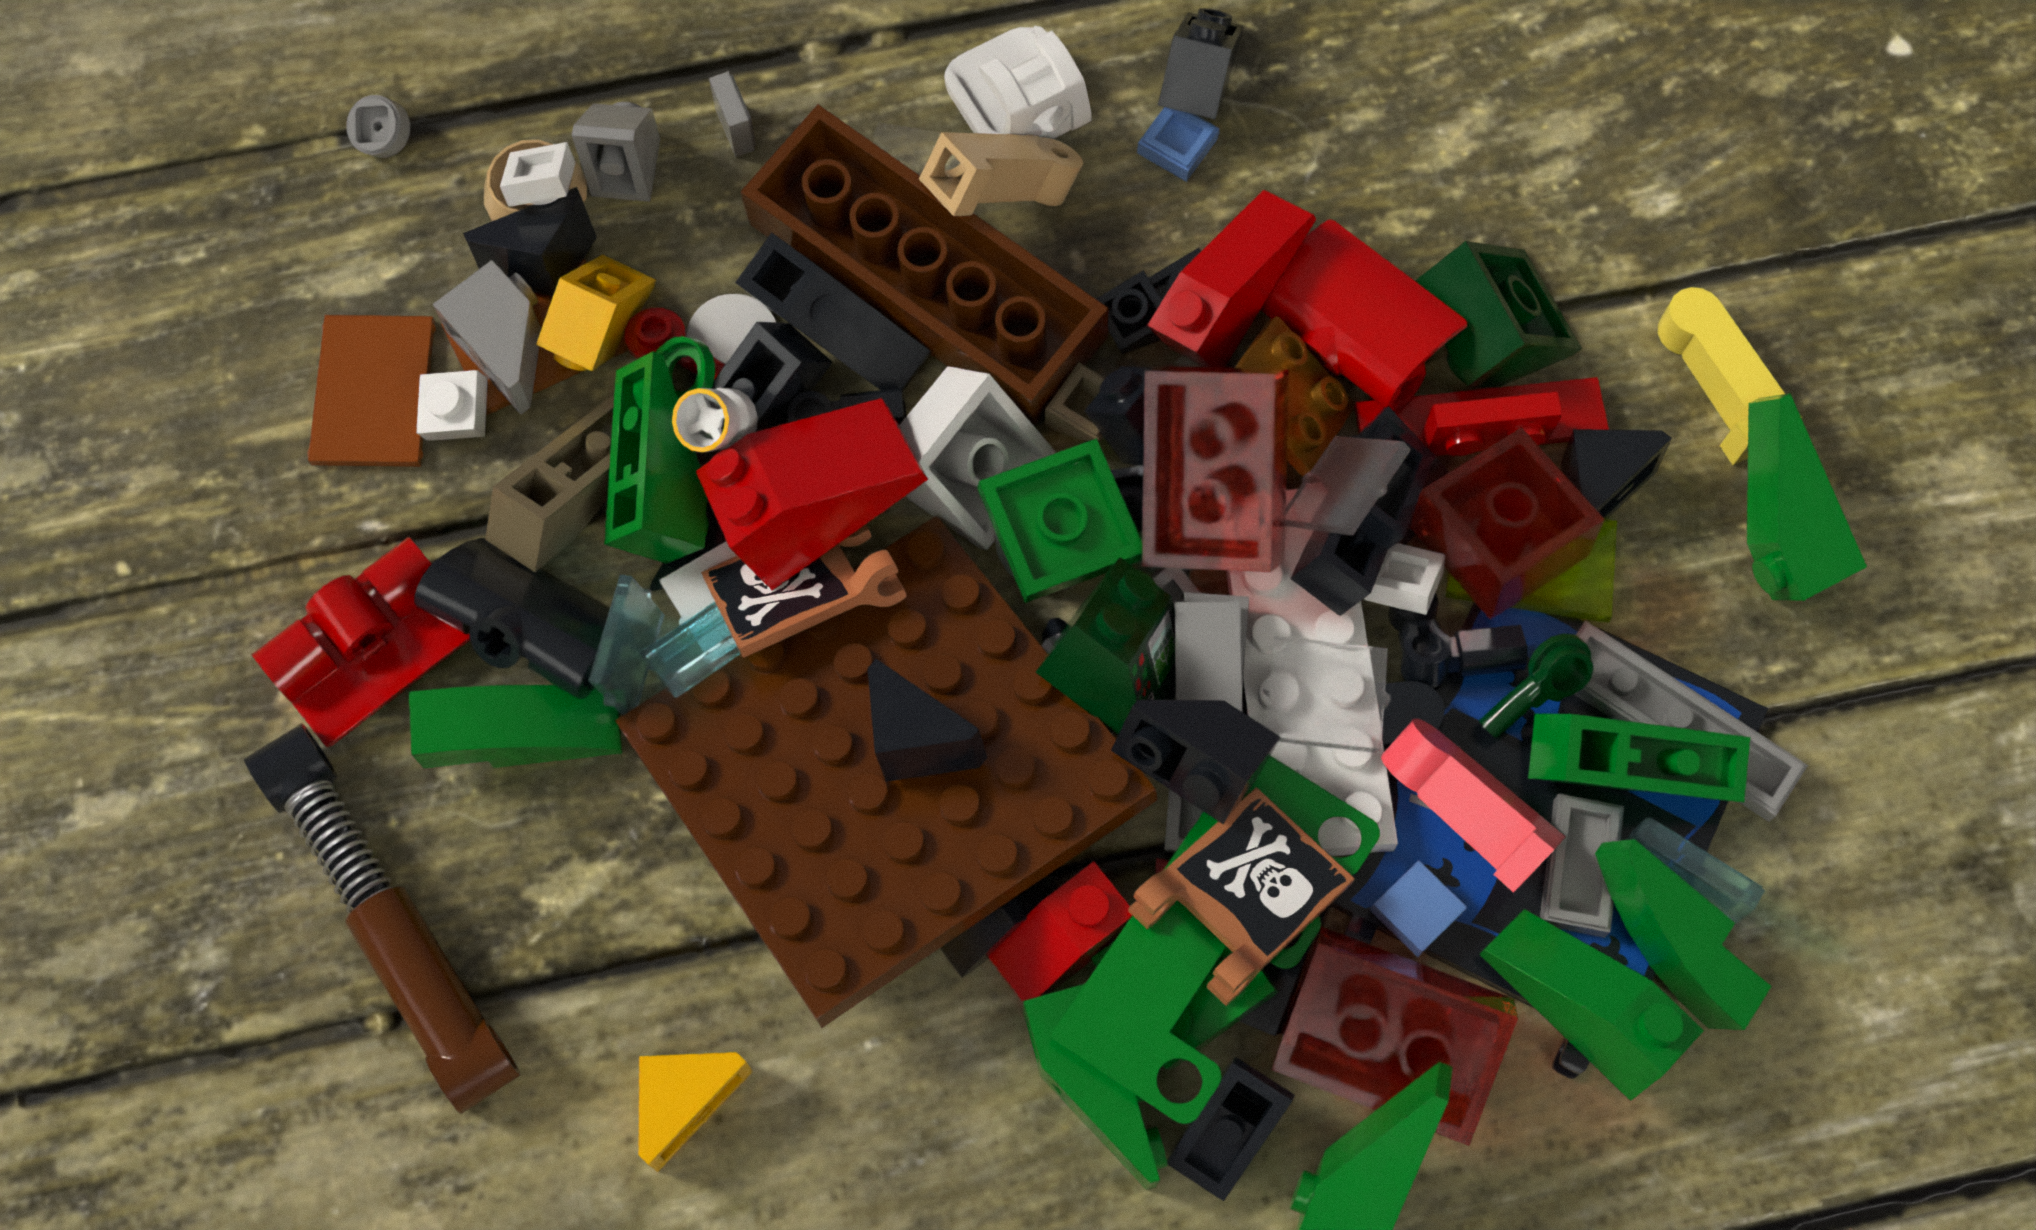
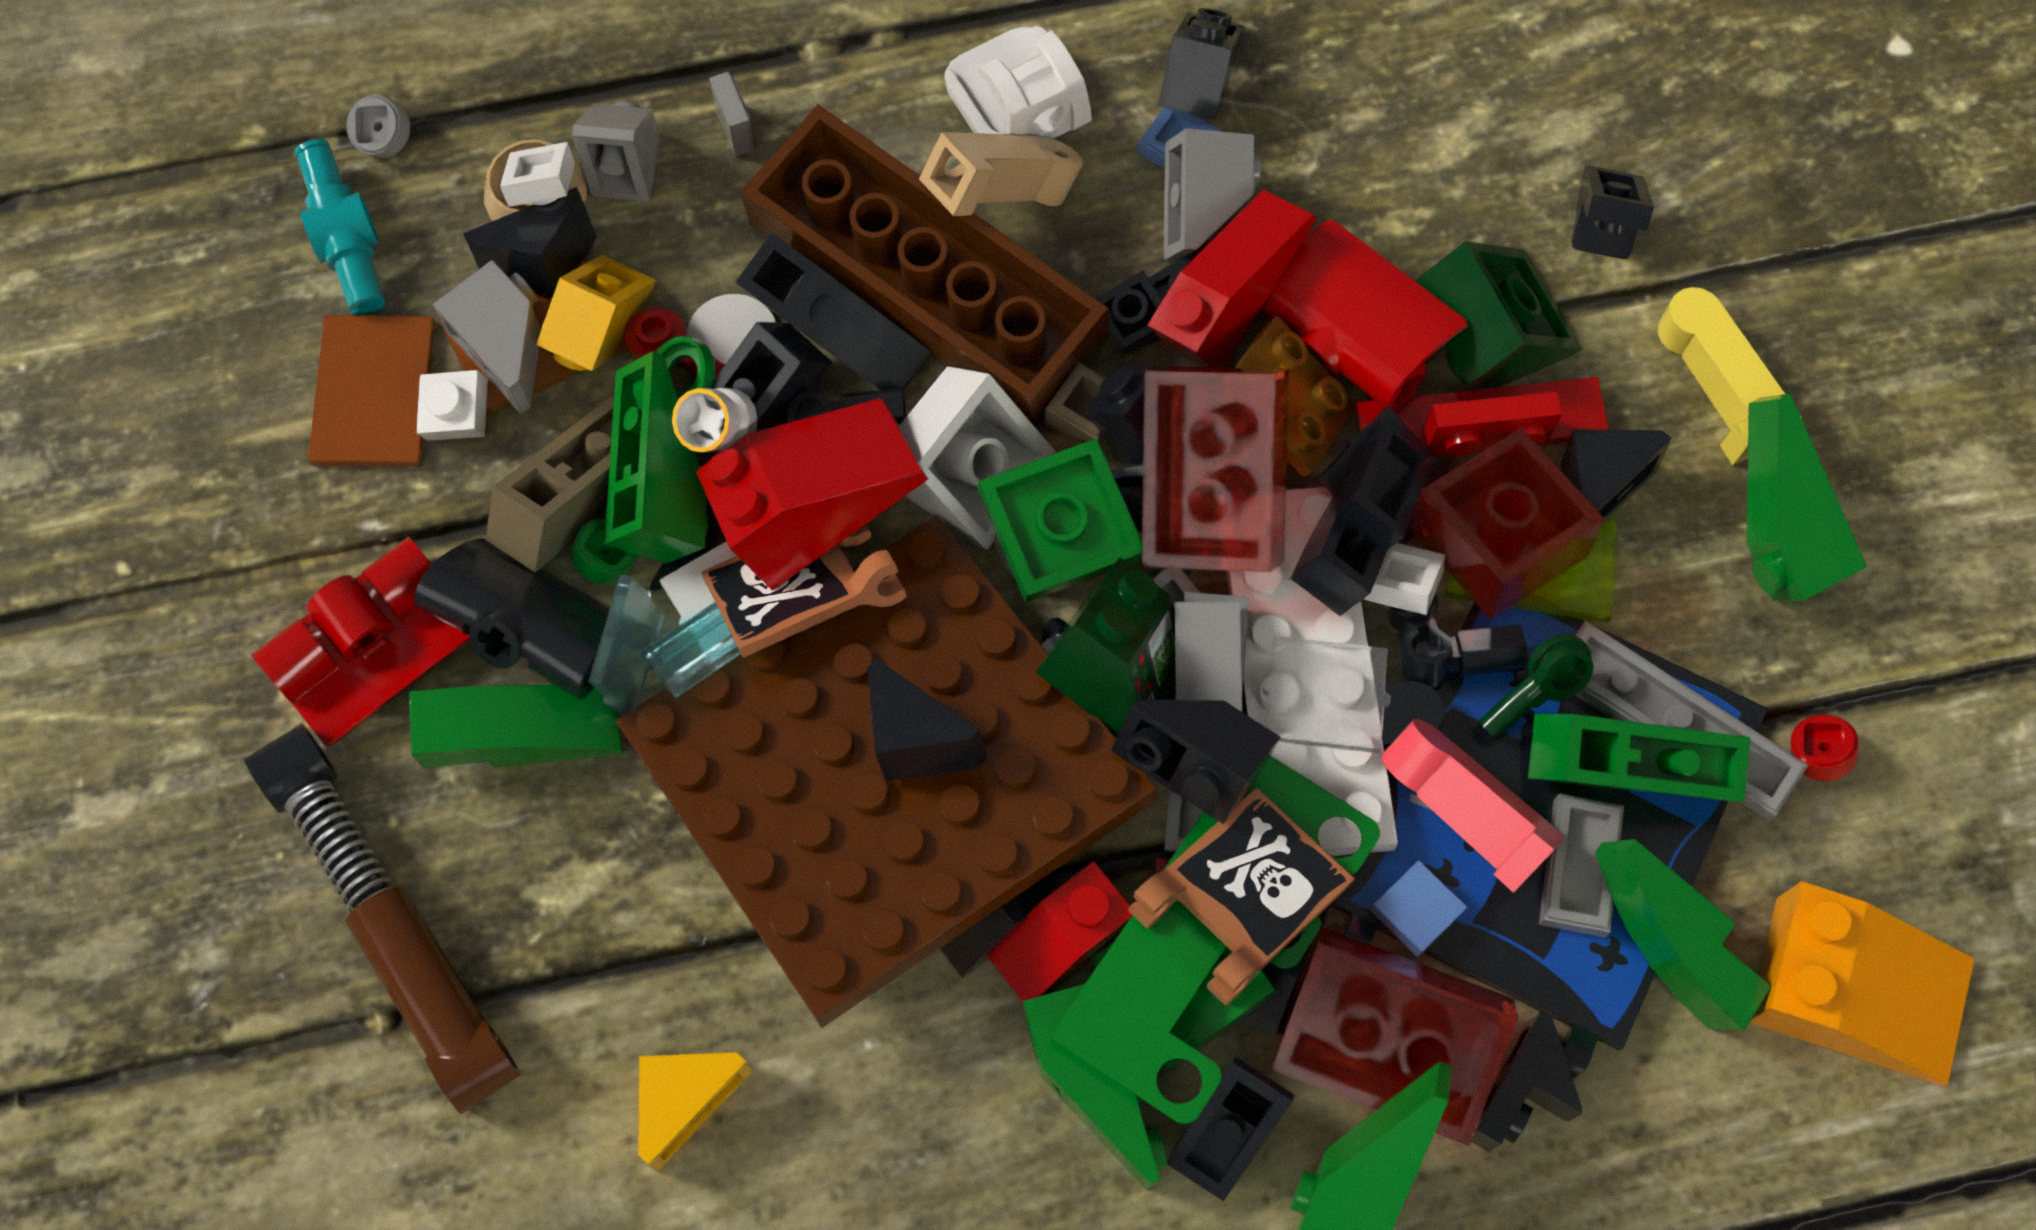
(339, 227): none -> teal pin
(596, 560): none -> green tile
(1204, 185): none -> light grey slope
(1345, 484): clear piece -> none
(1532, 1071): none -> black slope
(1594, 1002): green slope -> none
(1610, 212): none -> black slope
(1712, 878): clear light blue tile -> none
(1826, 745): none -> red tile
(1862, 983): none -> light orange slope

